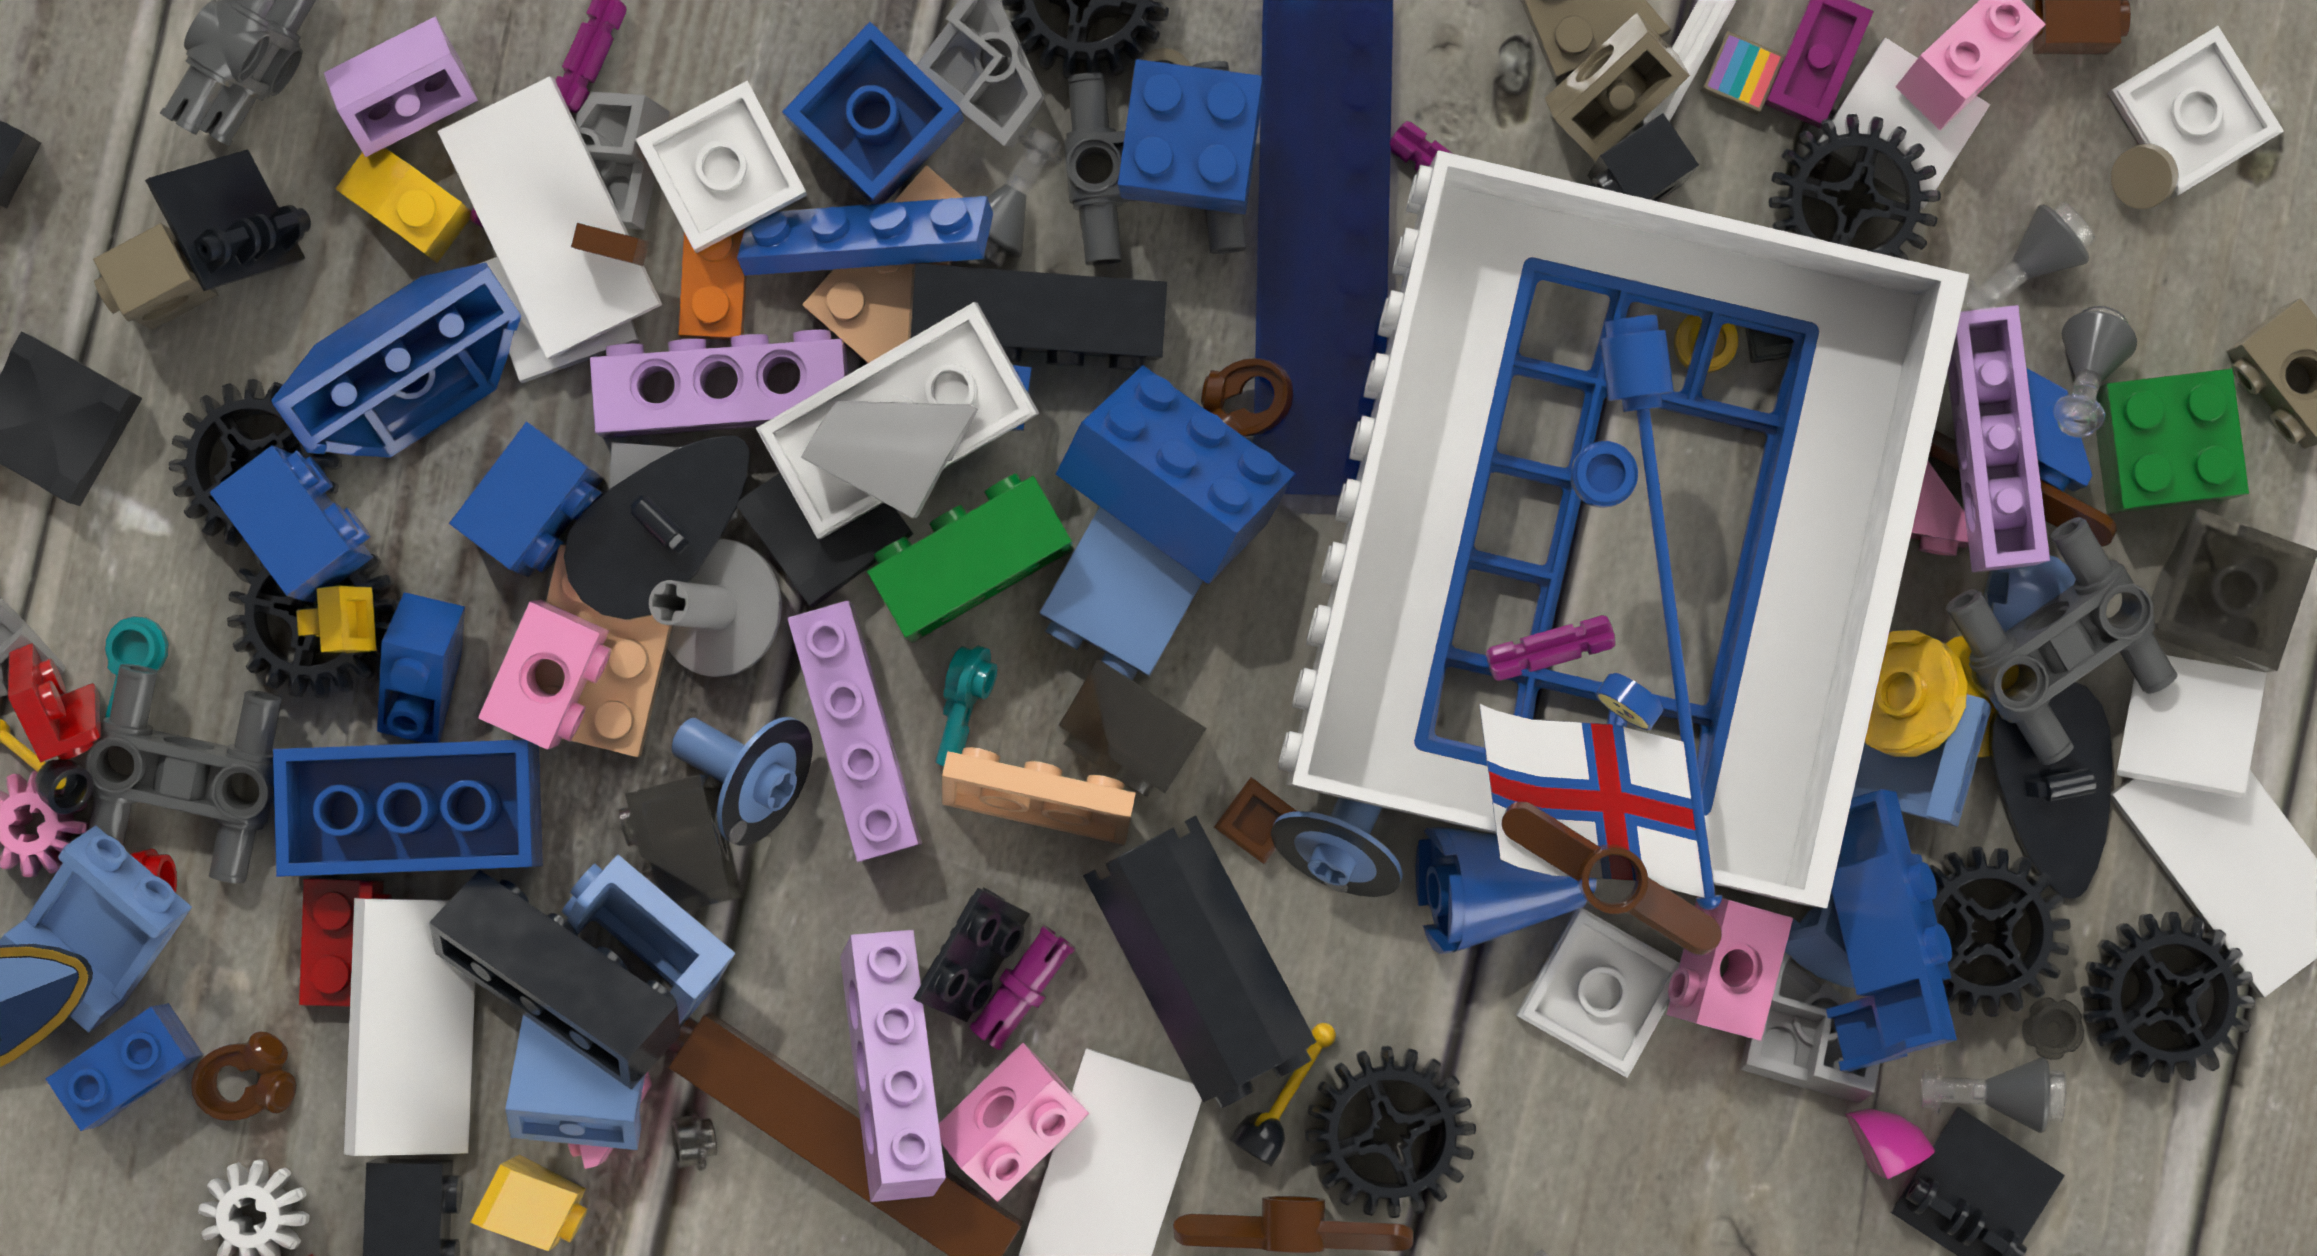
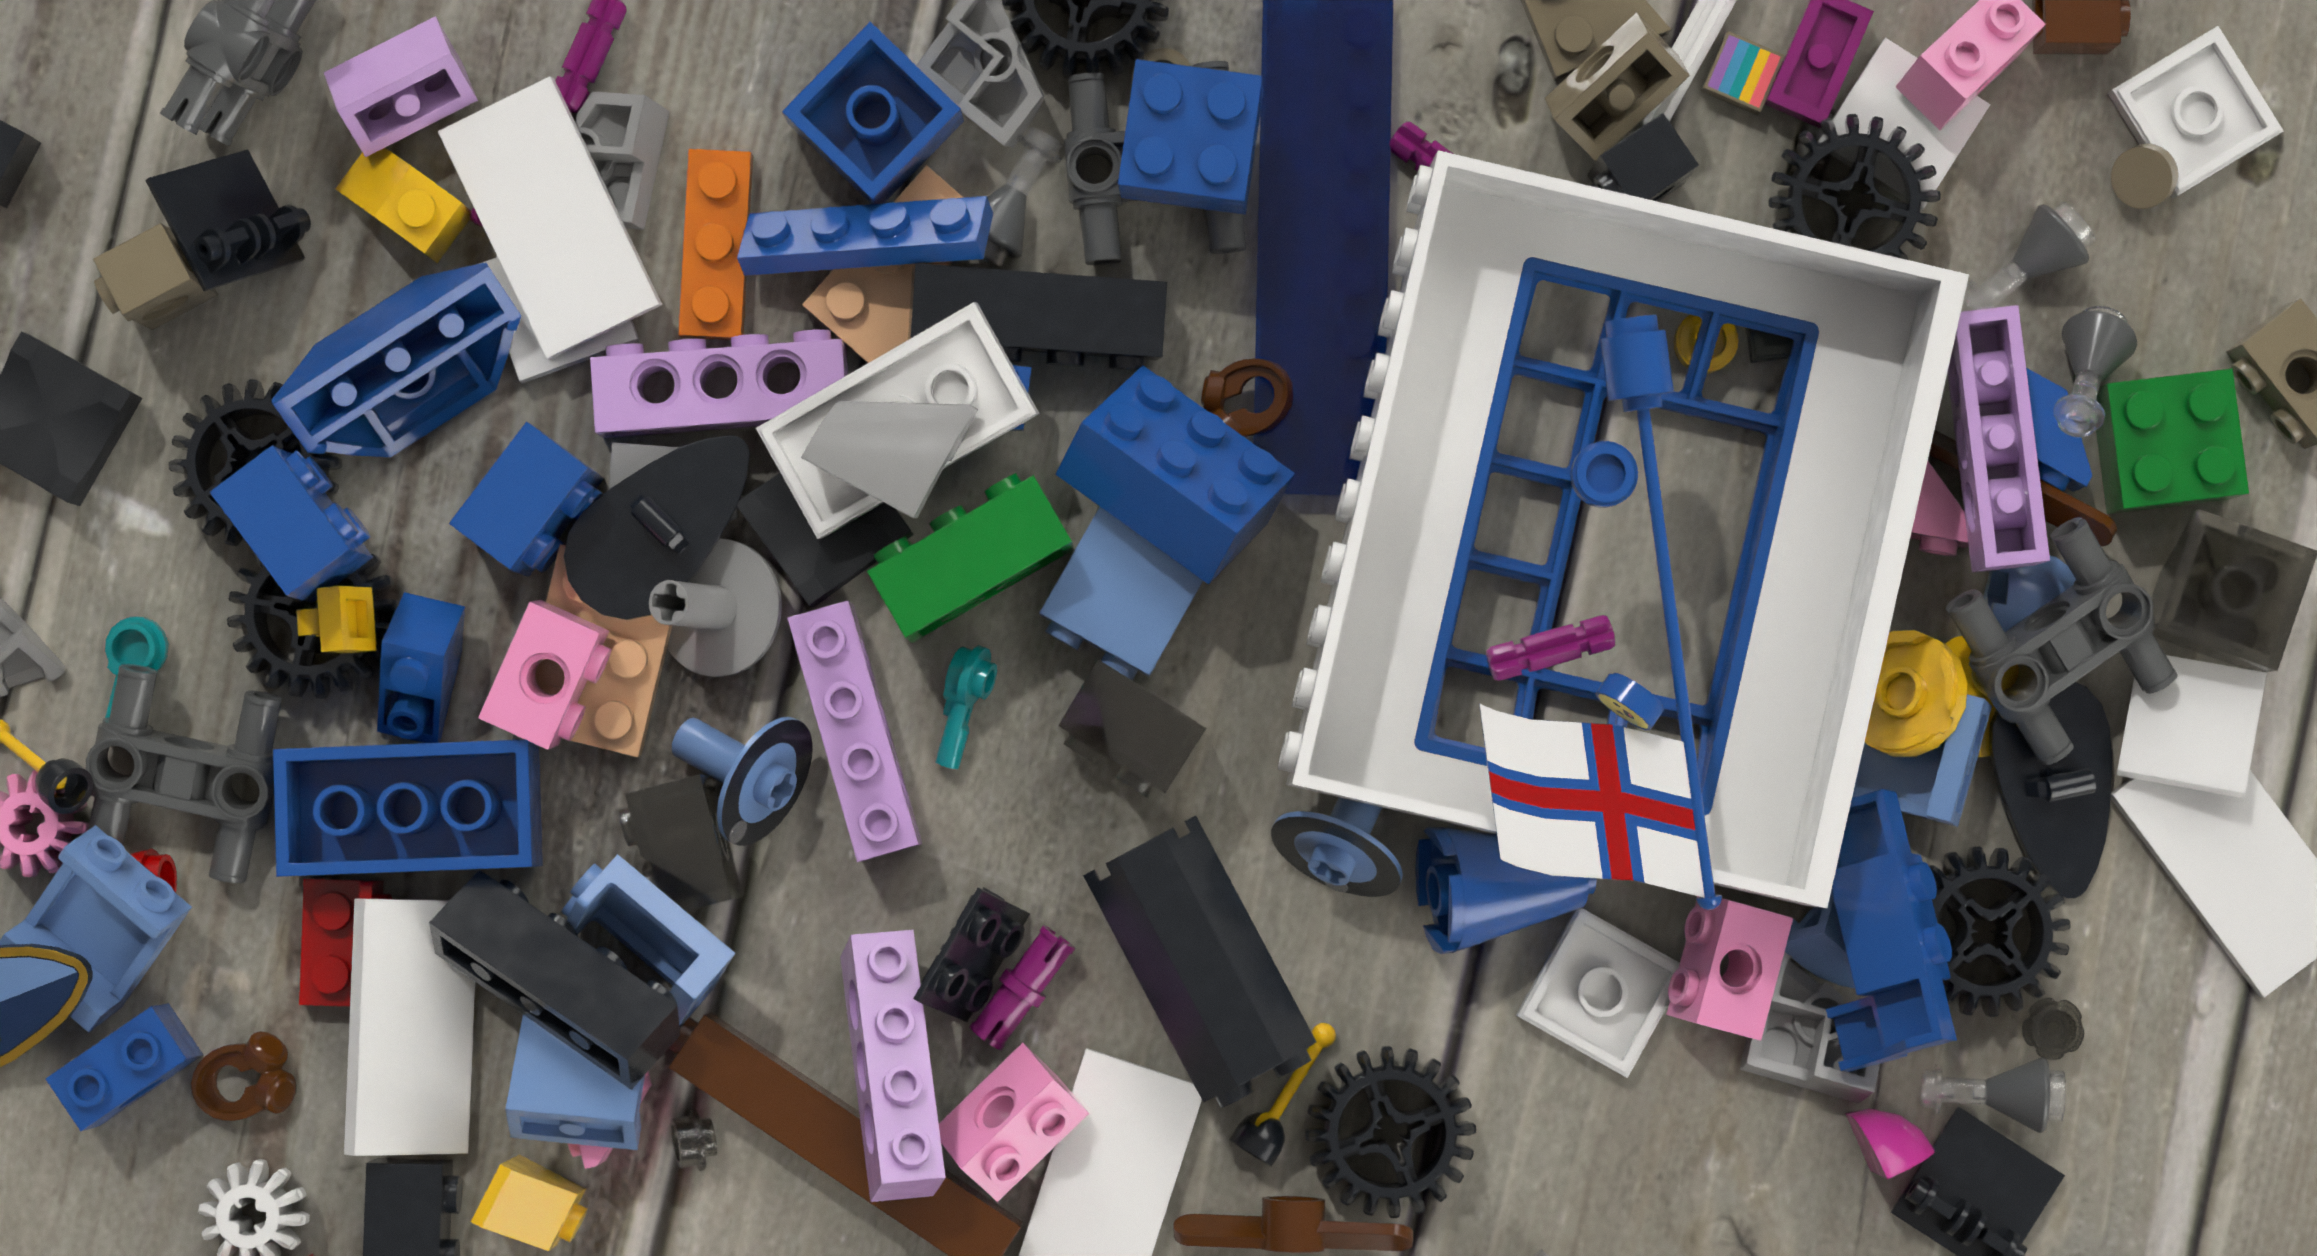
(53, 723): red bracket -> none
(610, 244): reddish brown tile -> none
(721, 167): white plate -> none
(1037, 795): light nougat plate -> none
(1251, 818): reddish brown tile -> none
(1577, 856): reddish brown piece -> none
(2194, 982): black gear -> none

